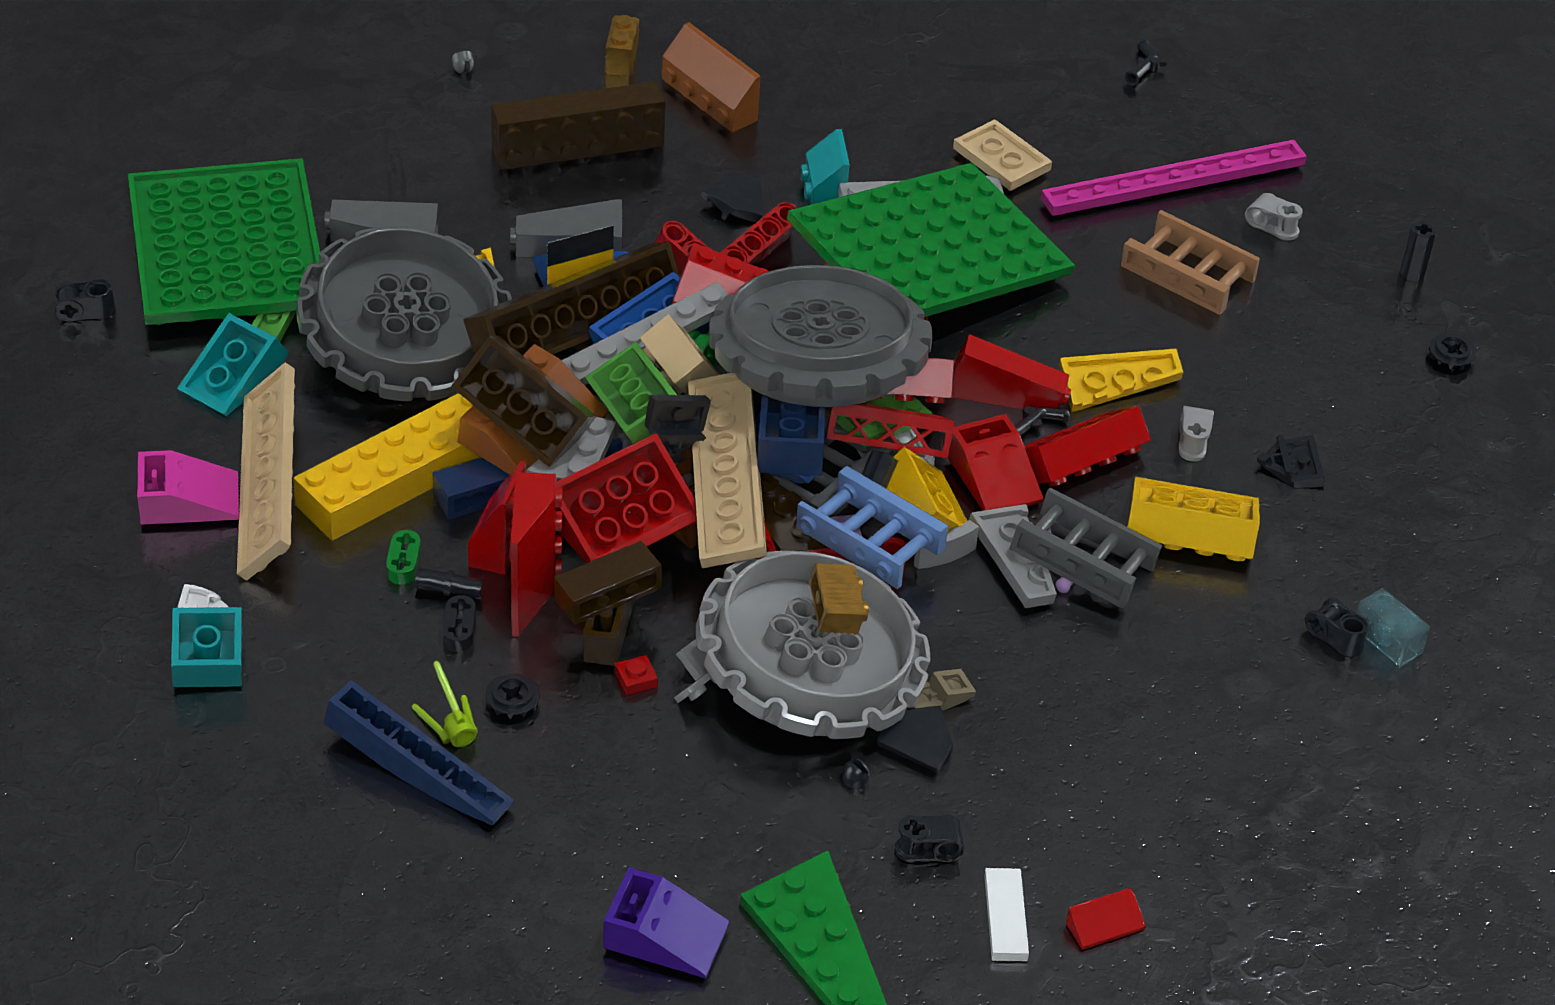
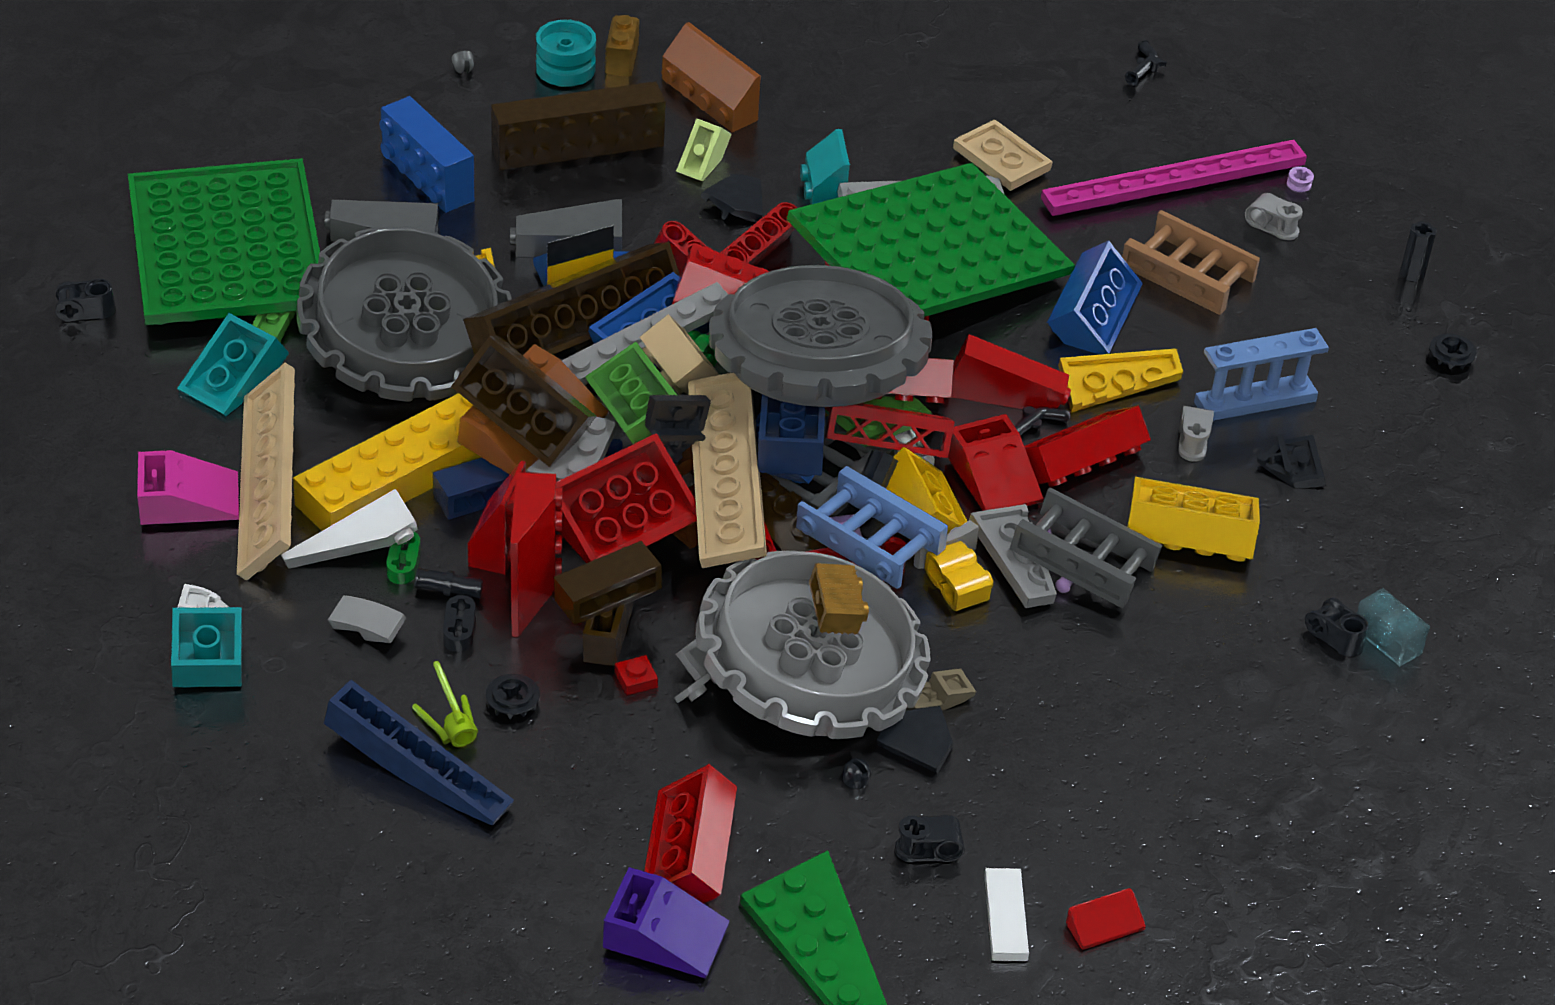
(369, 528): none -> white wedge
(369, 618): none -> light grey slope
(427, 154): none -> blue brick
(565, 53): none -> teal wheel
(693, 832): none -> red slope
(703, 150): none -> yellowish green slope
(959, 576): none -> yellow brick
(1095, 300): none -> blue slope
(1266, 394): none -> medium blue fence
(1294, 177): none -> lavender bush

